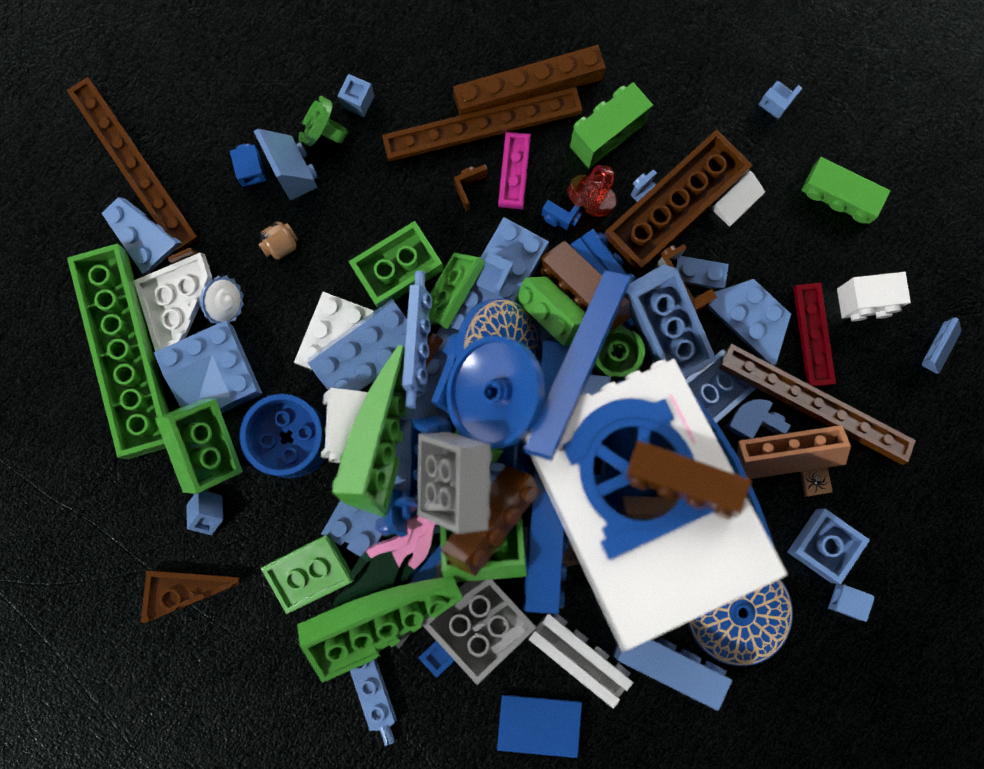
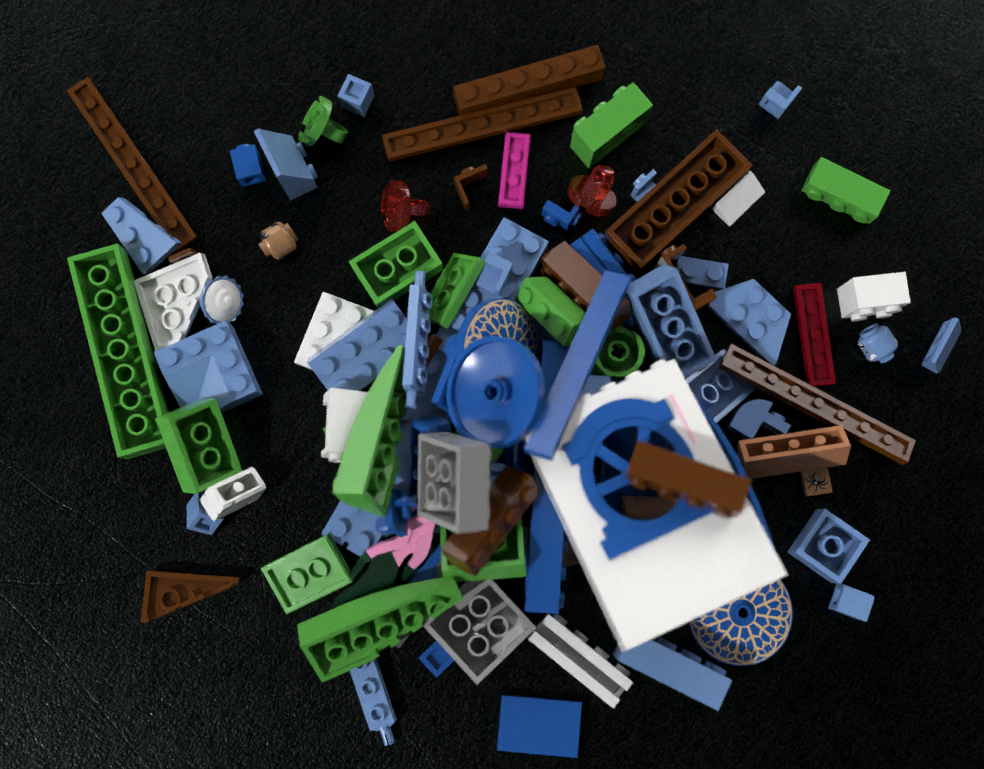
(232, 493): none -> white brick
(264, 434): blue brick -> none
(399, 205): none -> clear red tile
(877, 343): none -> medium blue head

